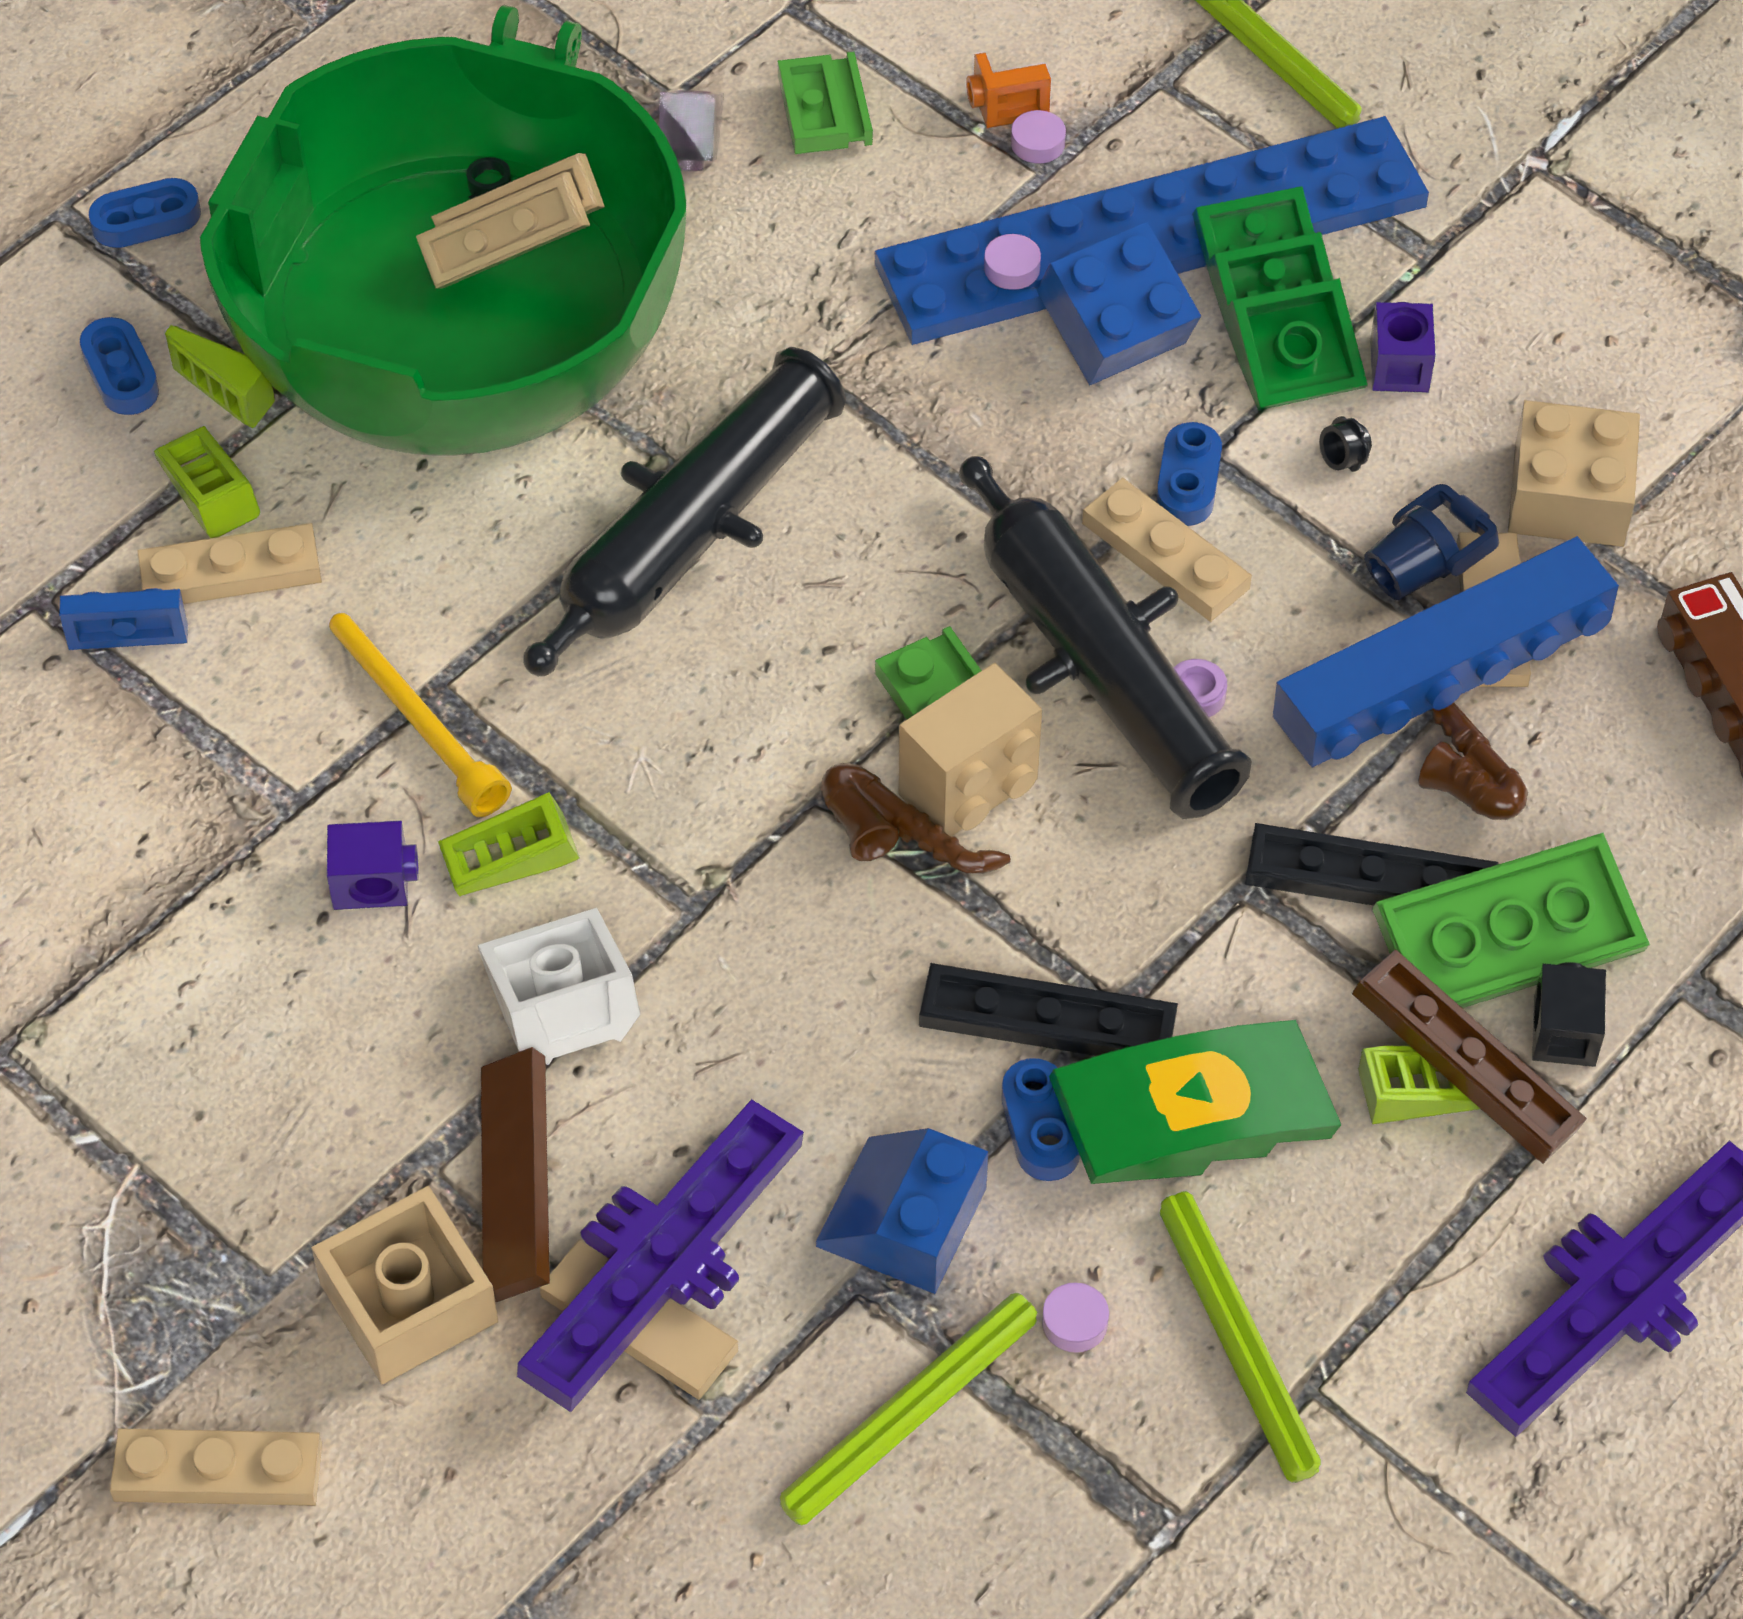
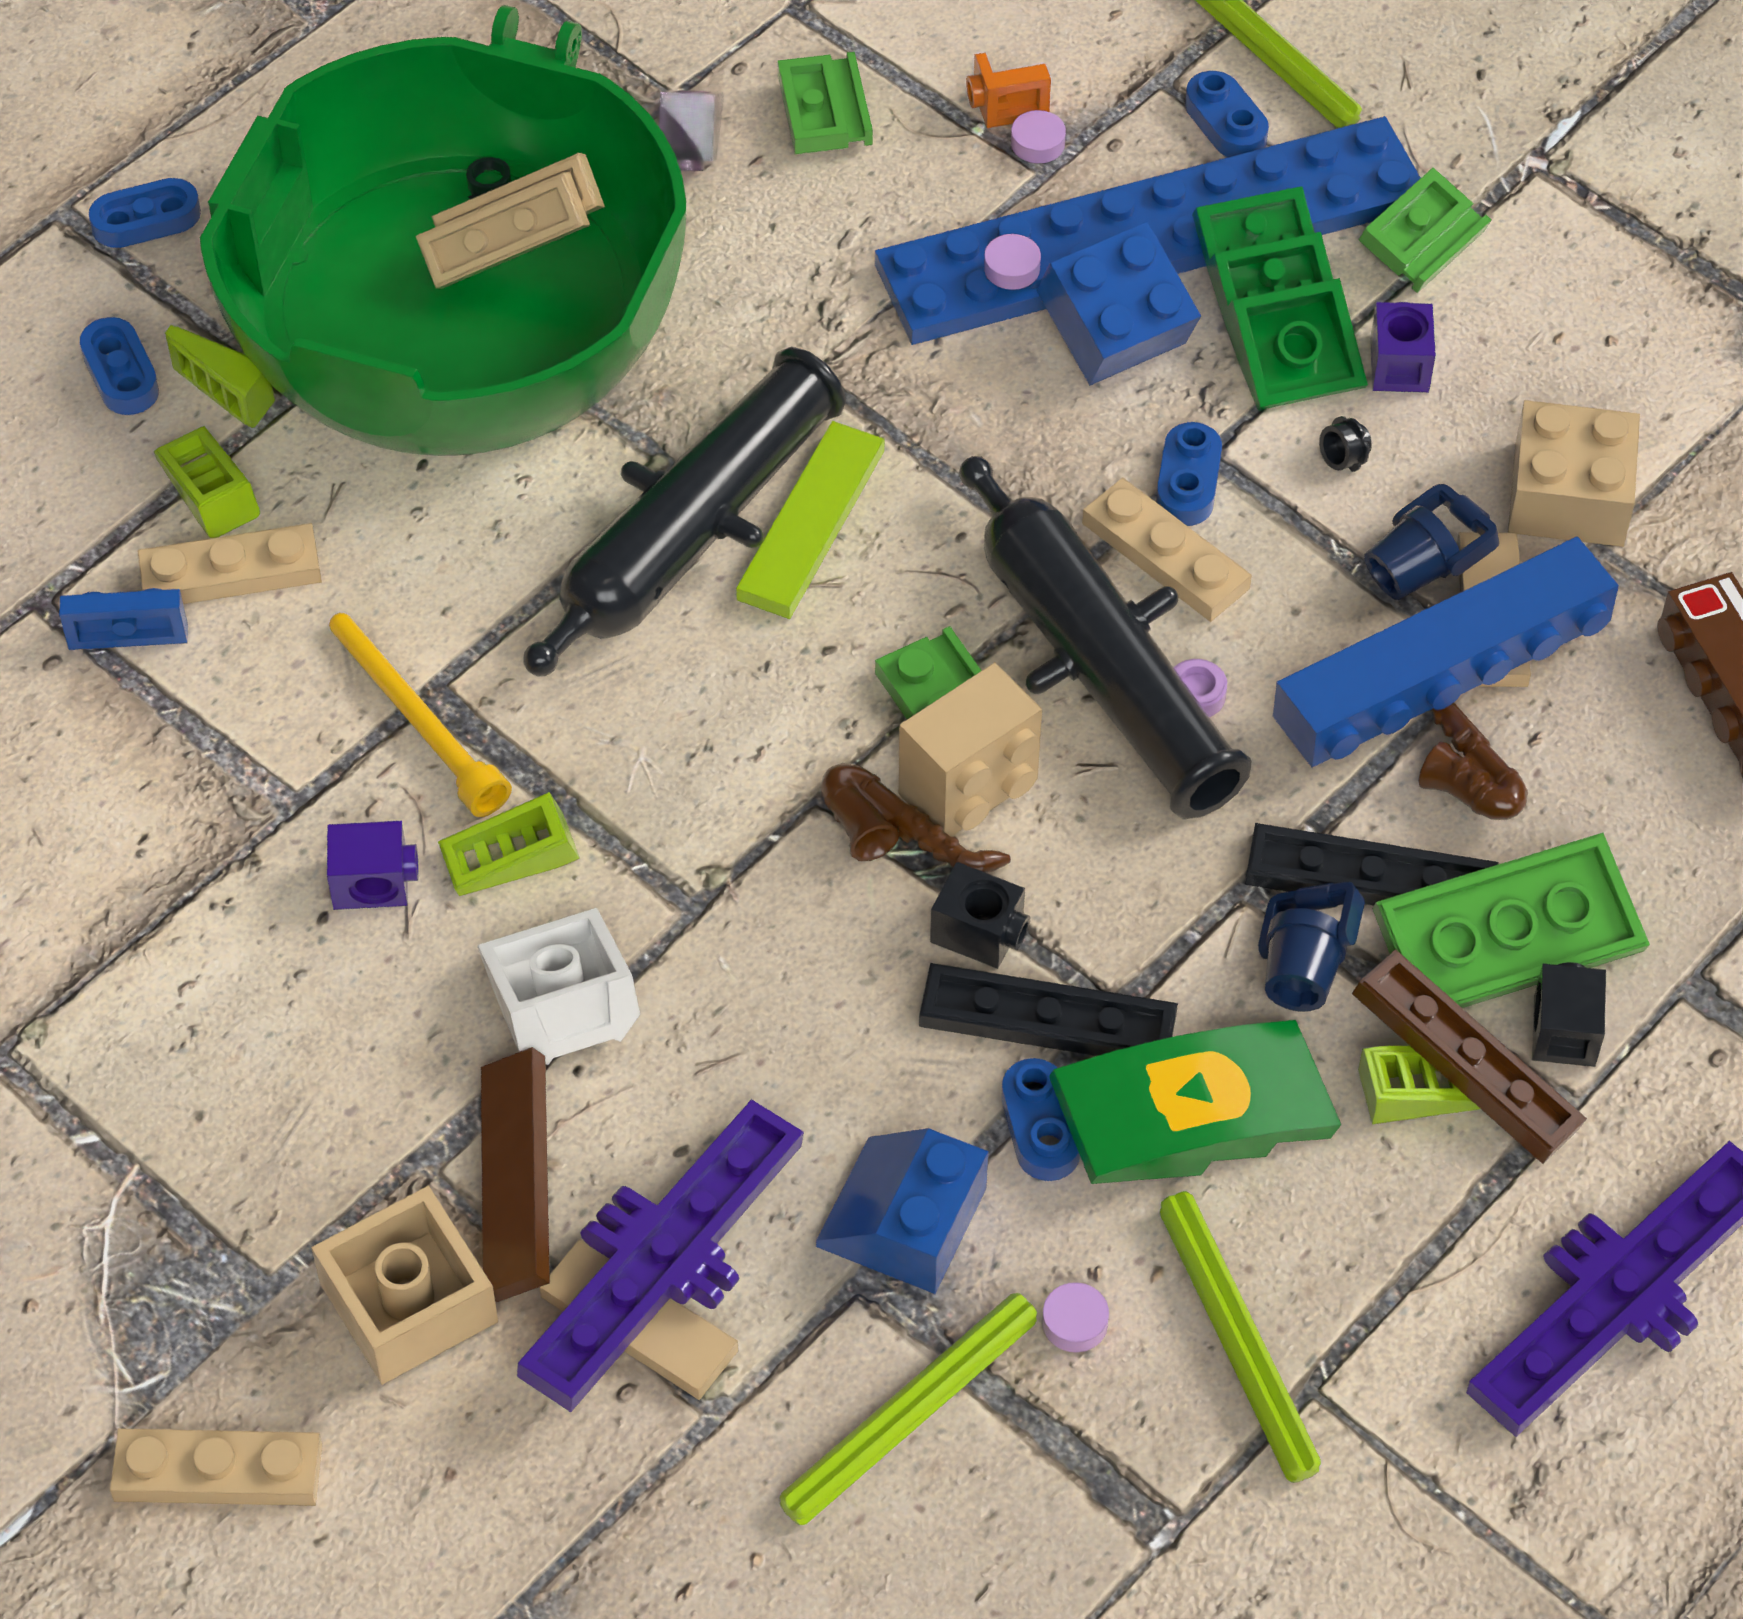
(810, 520): none -> lime tile
(976, 893): none -> black brick
(1220, 109): none -> blue plate
(1306, 944): none -> dark blue piece
(1424, 229): none -> bright green plate

